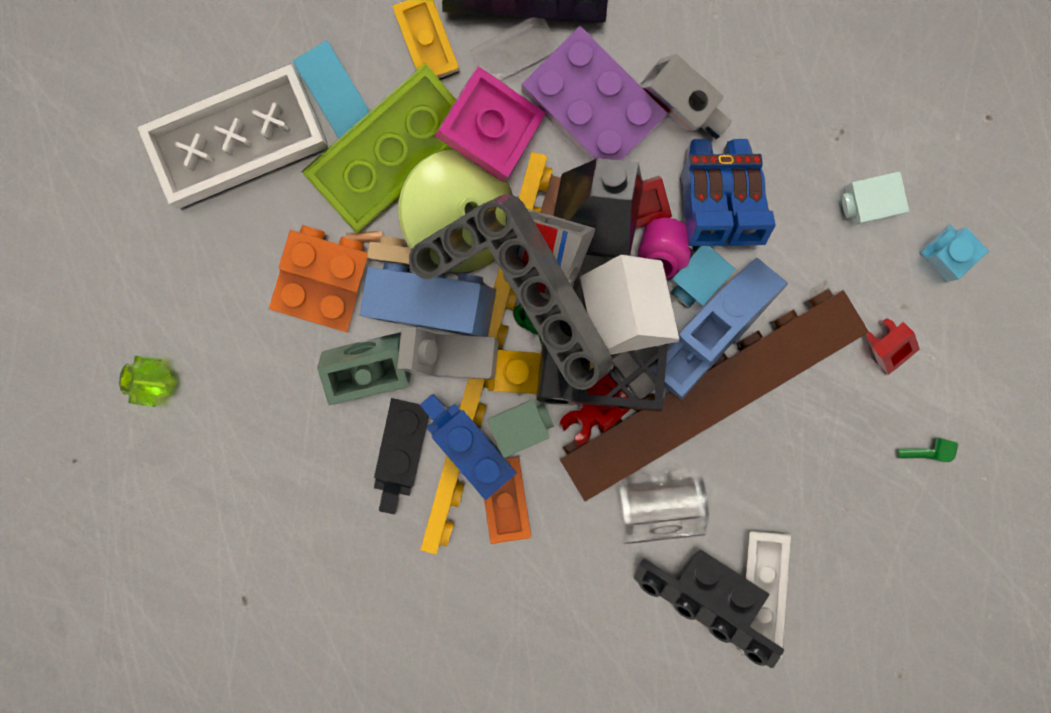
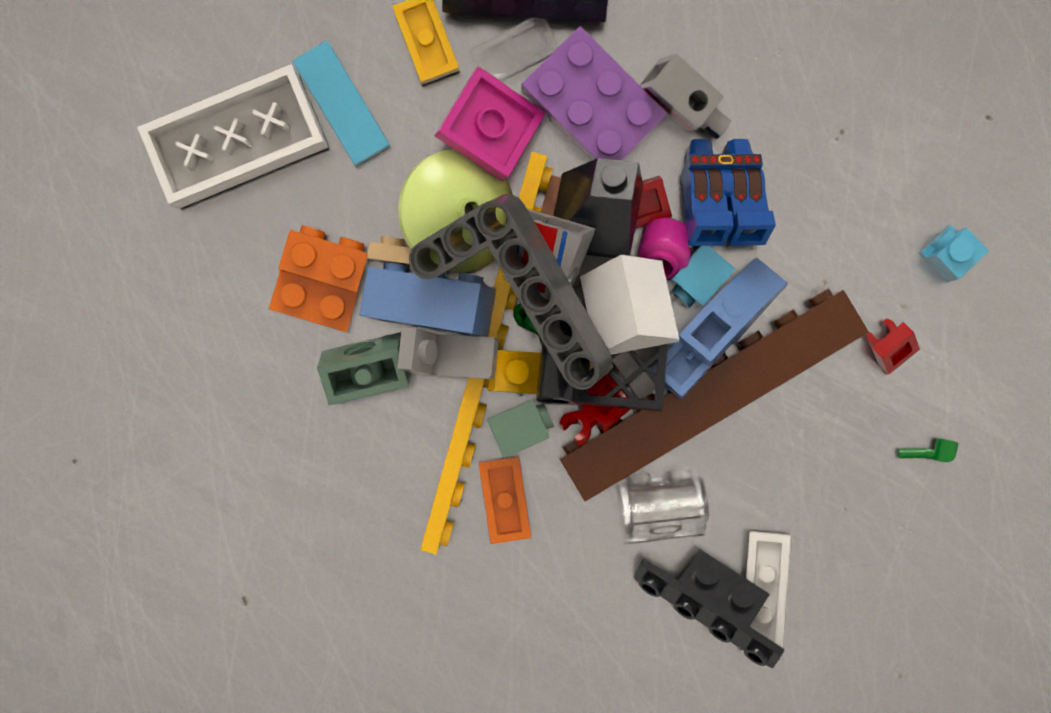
(144, 381): clear neon green gear -> none
(365, 236): light nougat piece -> none
(374, 157): lime tile -> none
(400, 452): black hinge -> none
(467, 447): blue hinge -> none
(875, 199): light aqua brick -> none

